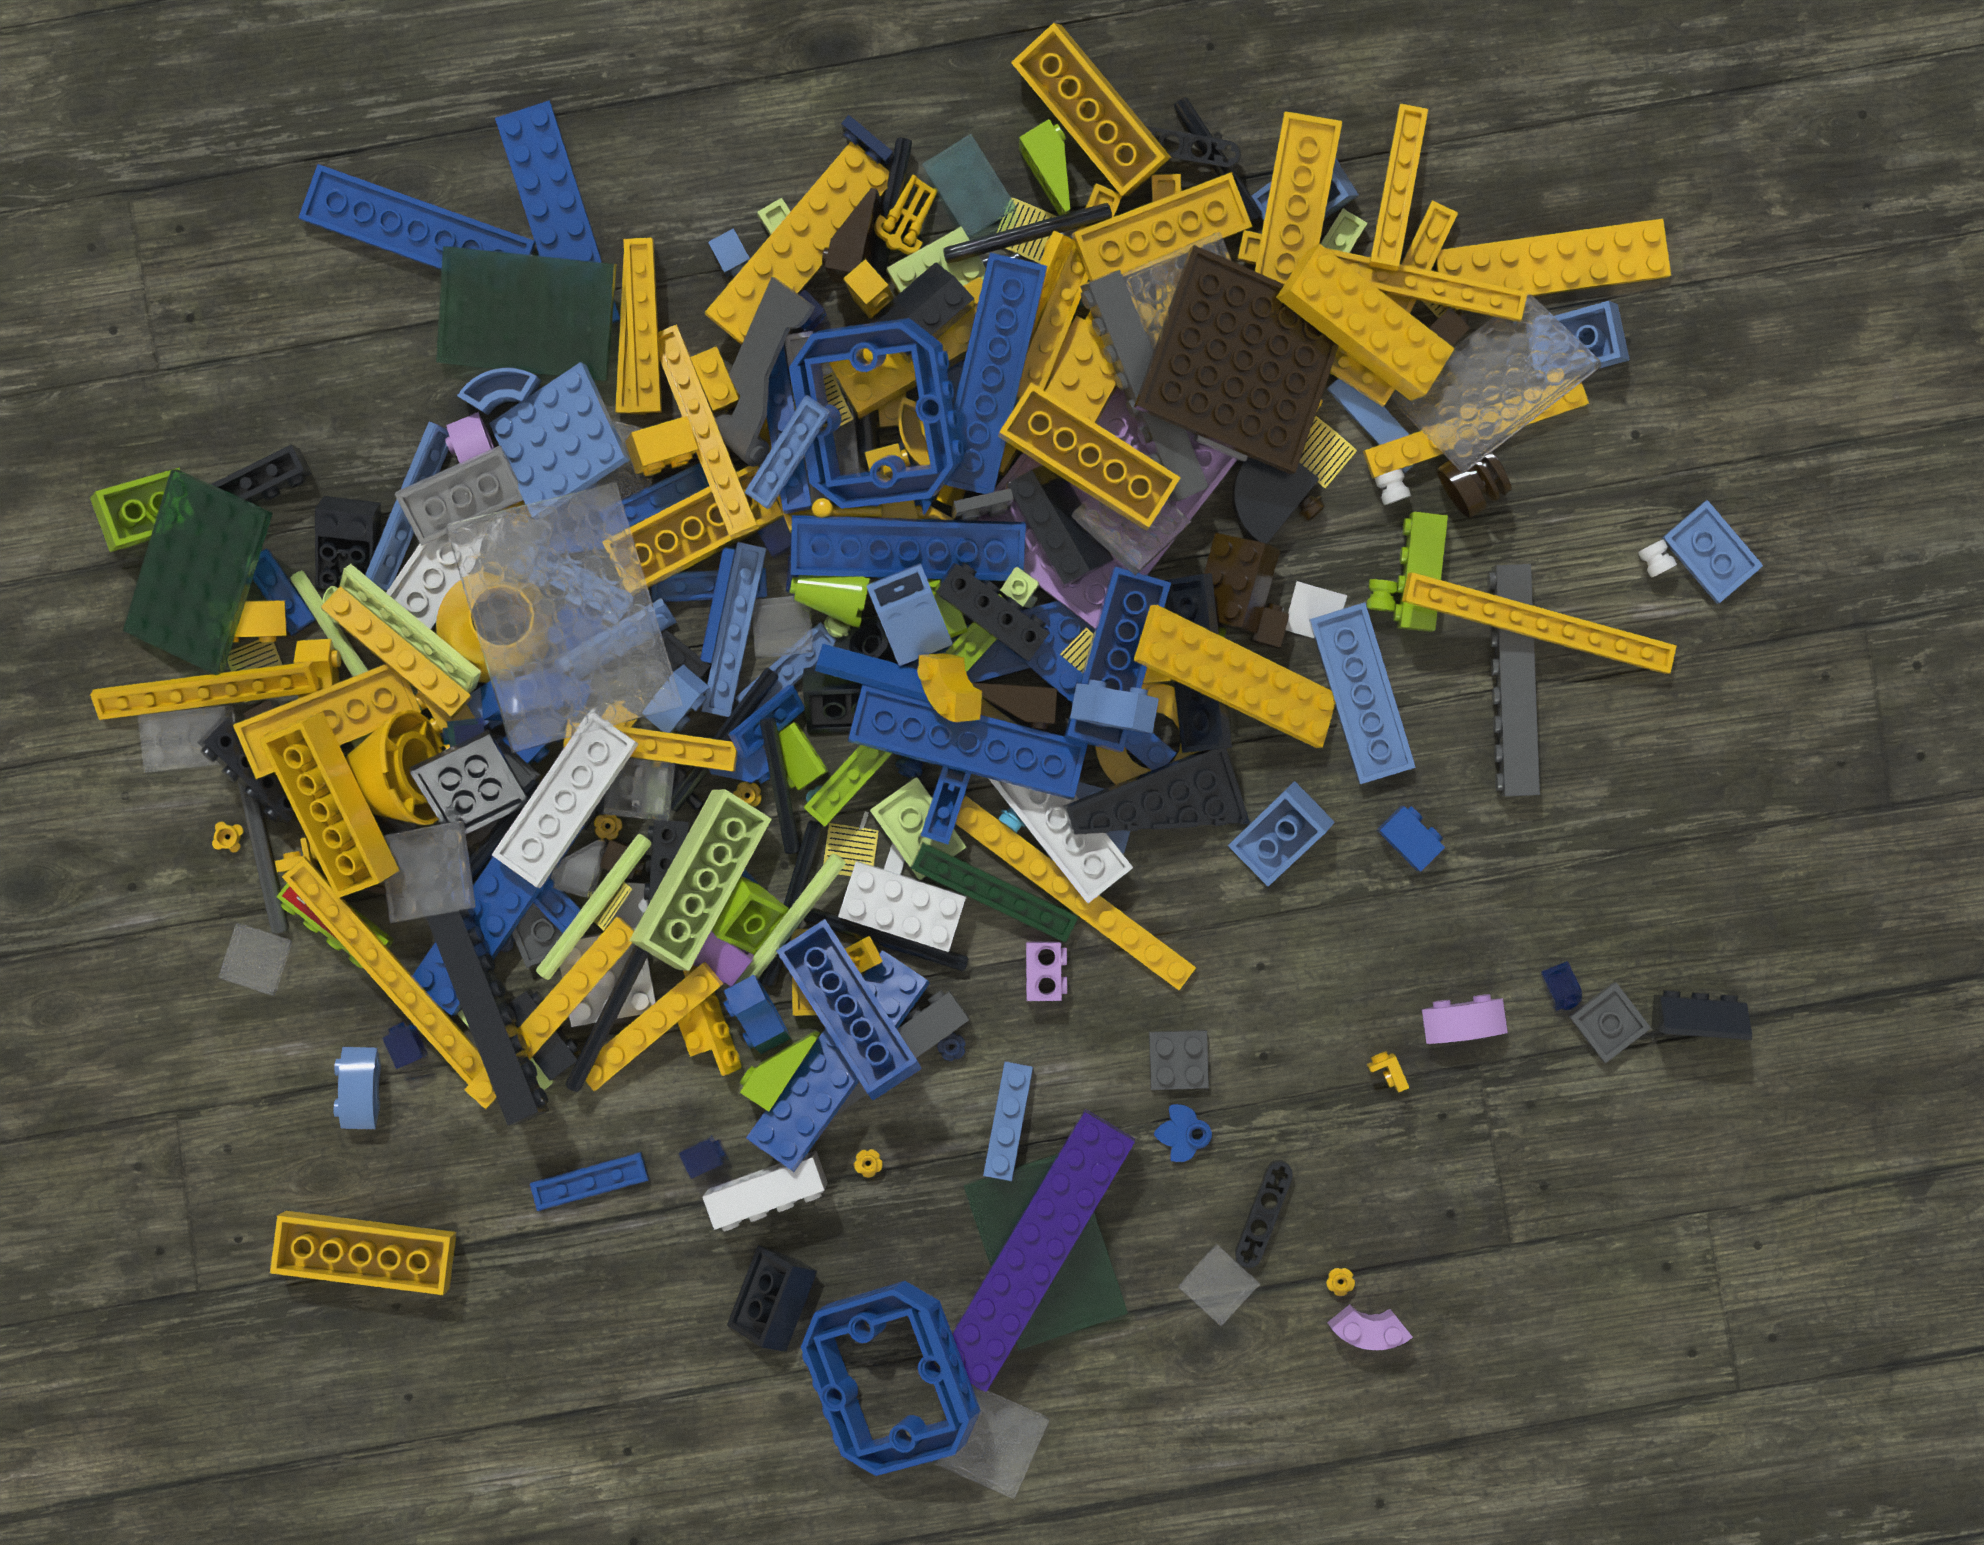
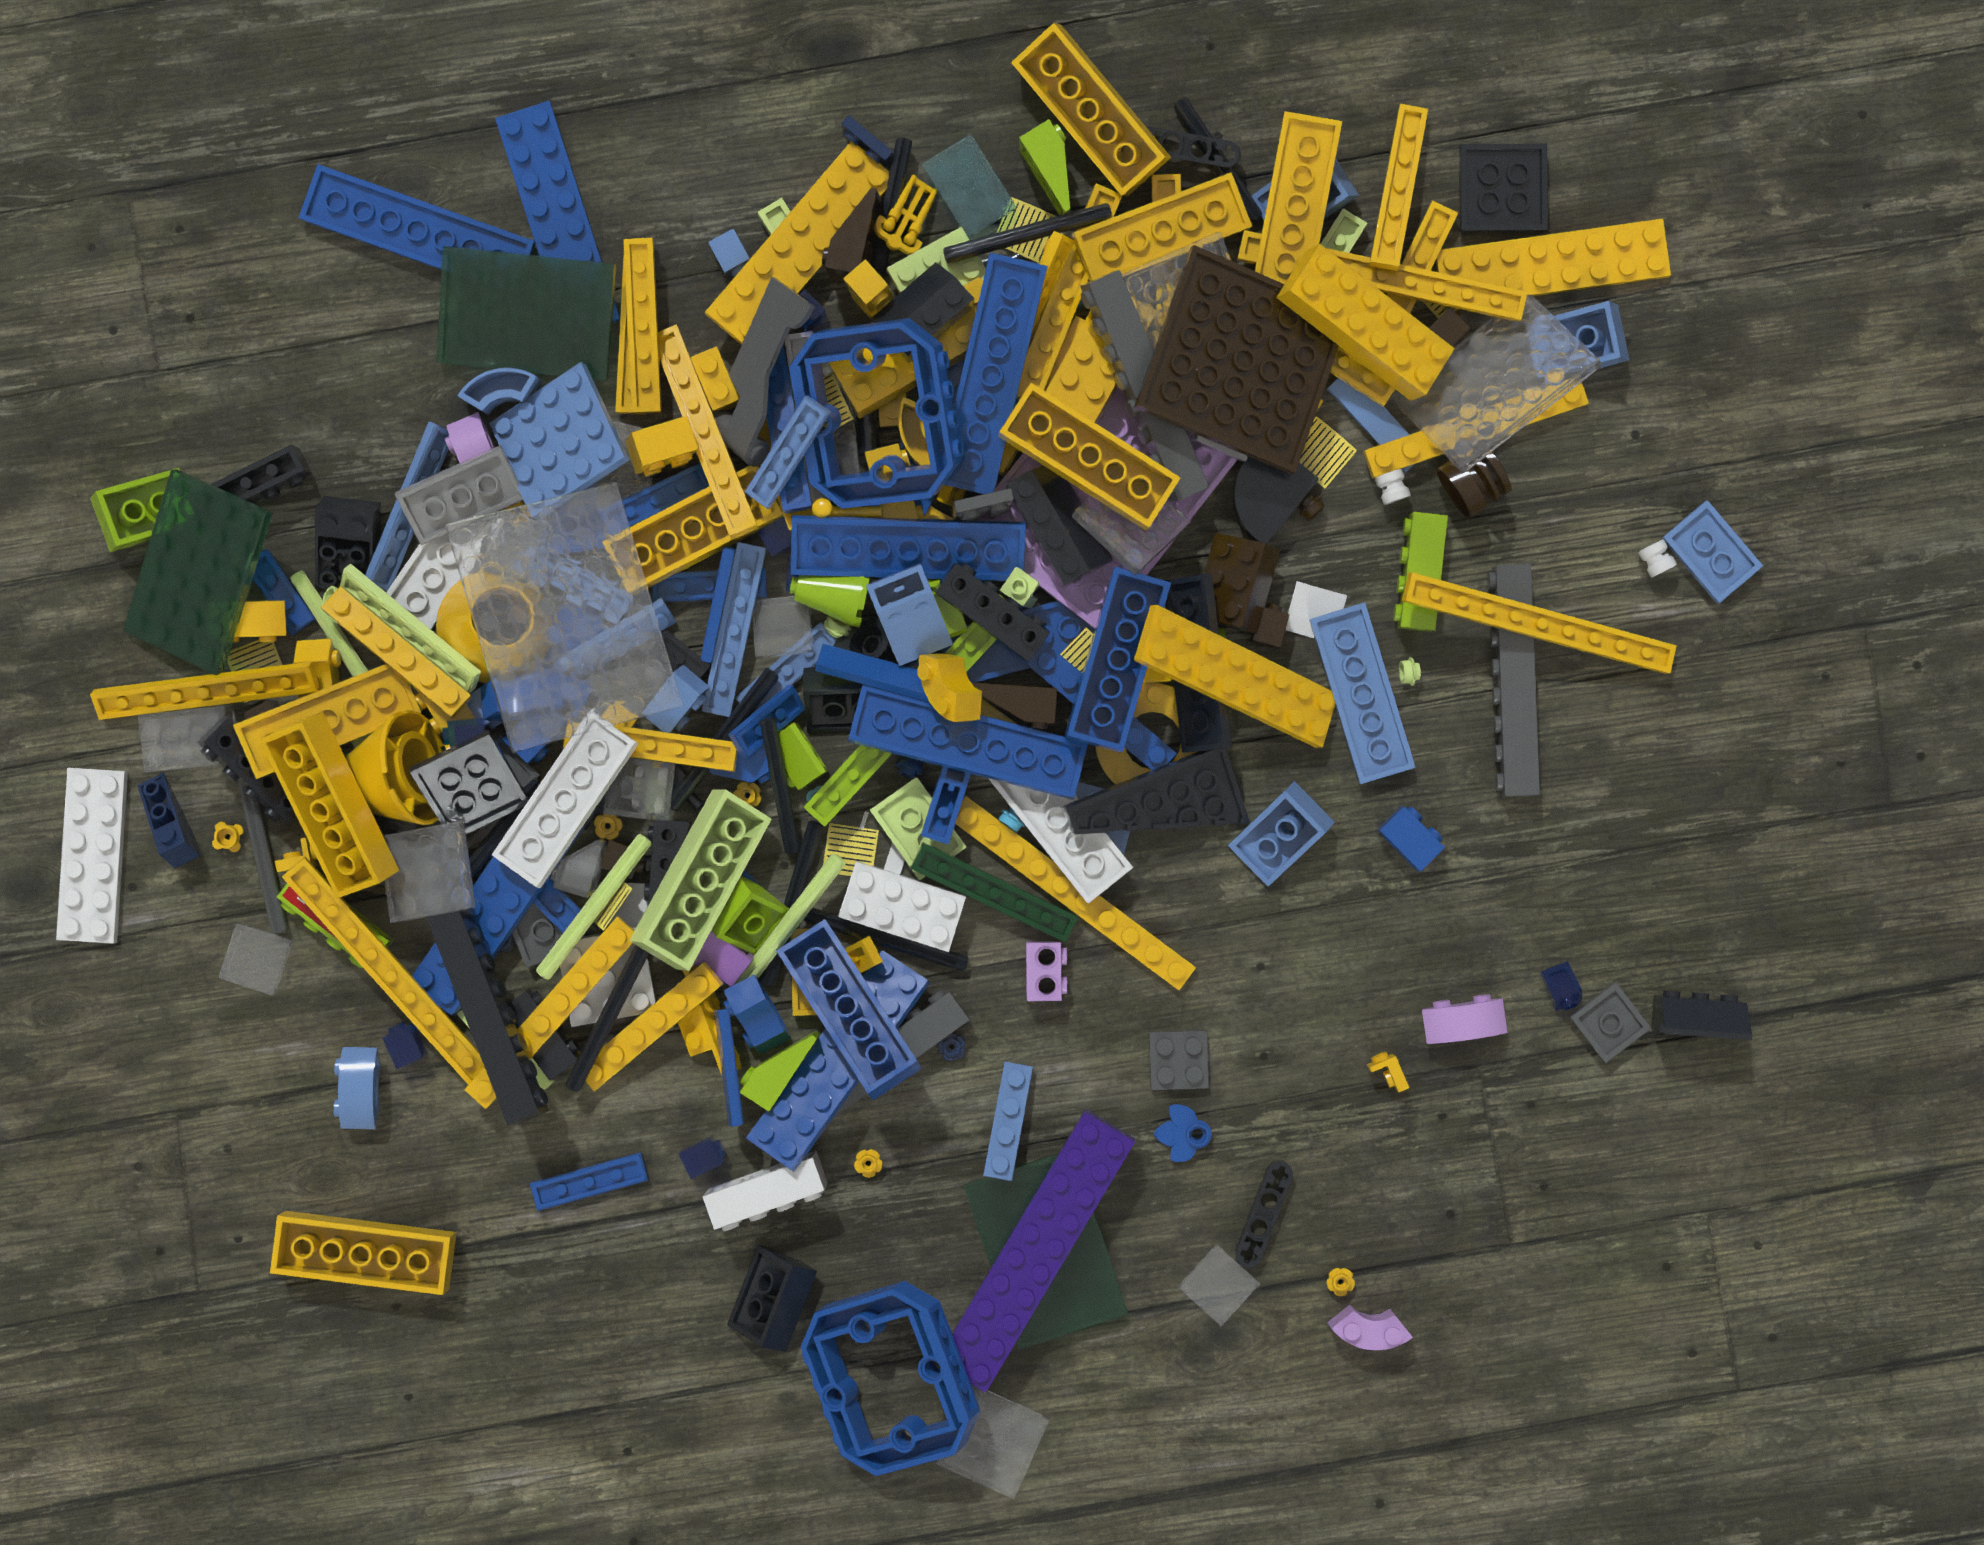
(92, 855): none -> white plate
(167, 822): none -> dark blue slope
(728, 1067): none -> blue tile
(1114, 707): medium blue brick -> none
(1381, 598): lime wheel -> none
(1409, 671): none -> yellowish green plate
(1503, 187): none -> black plate

